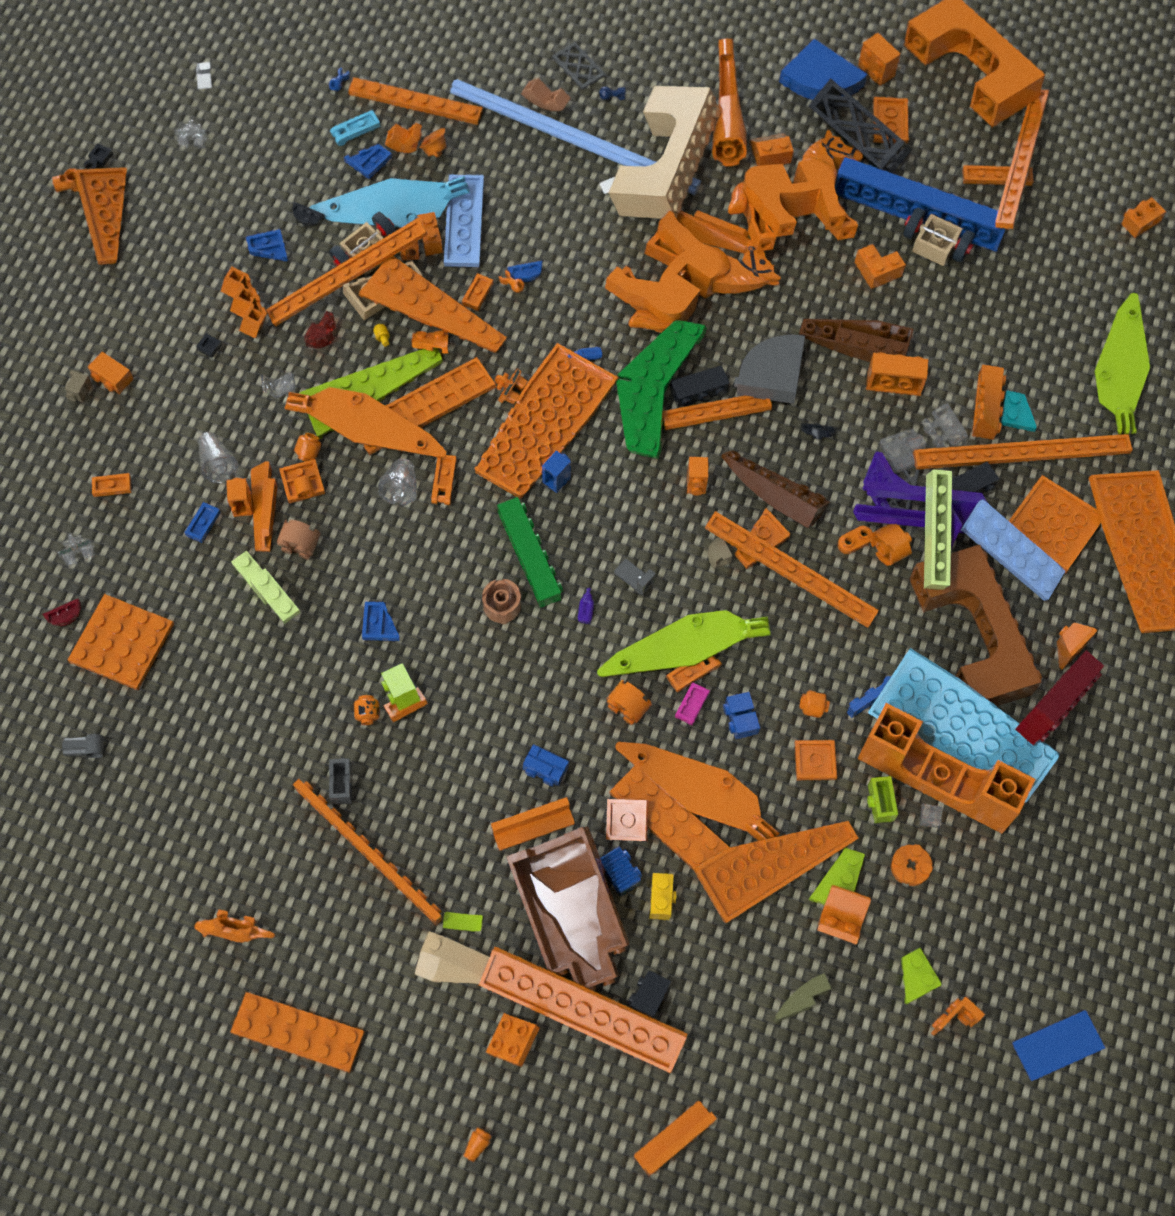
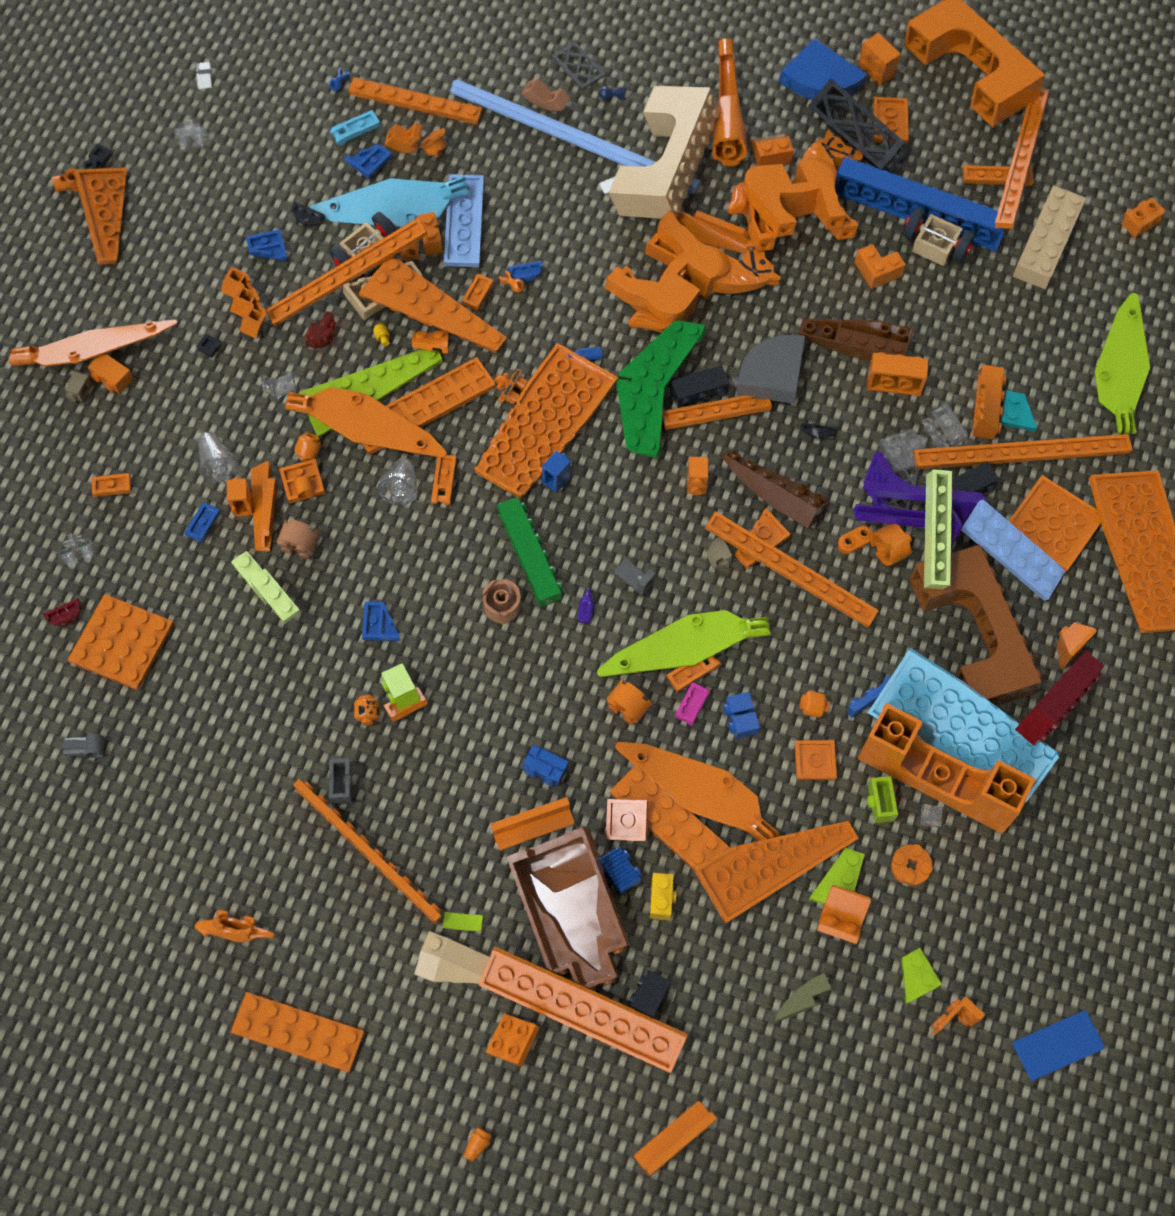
(87, 344): none -> wing
(1049, 237): none -> tan brick

